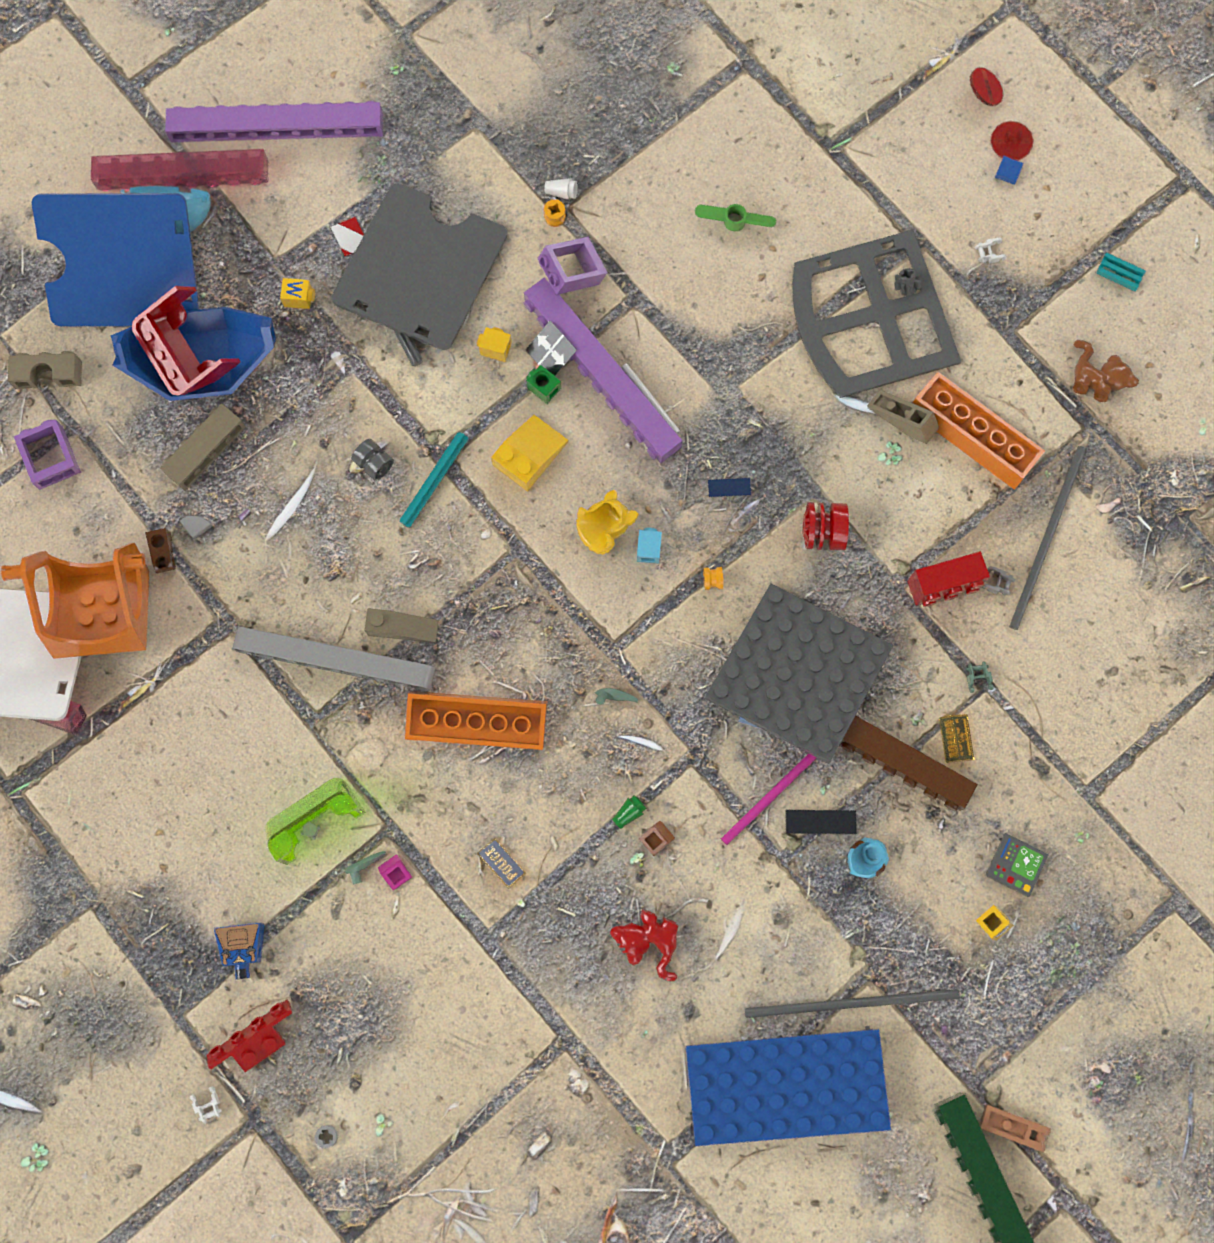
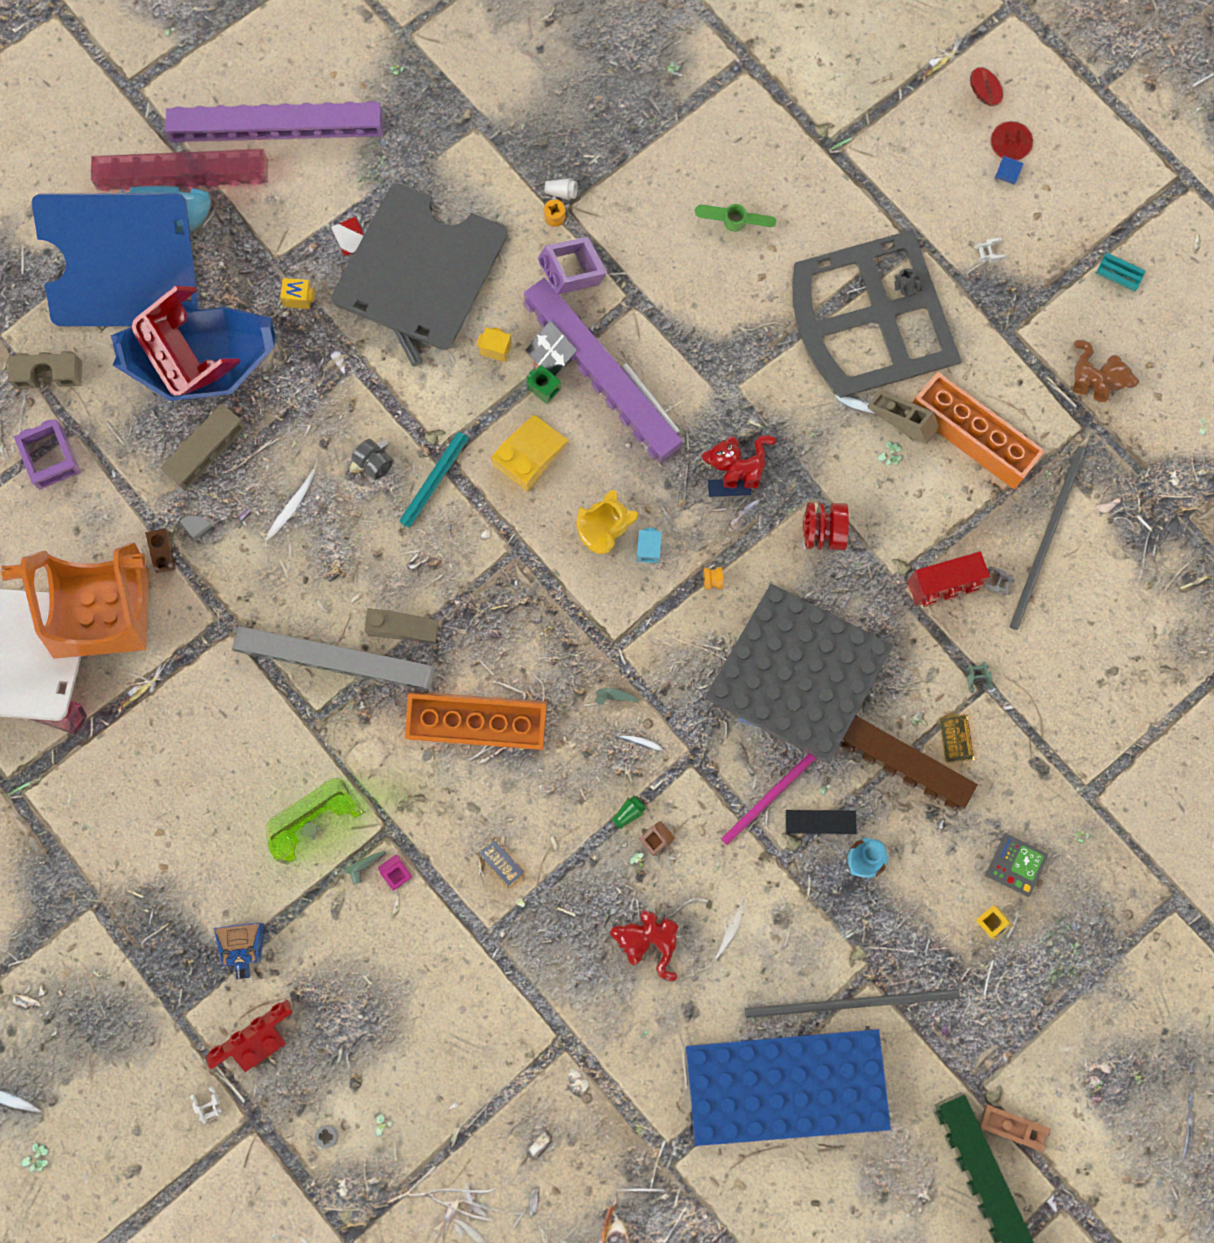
(727, 457): none -> red animal

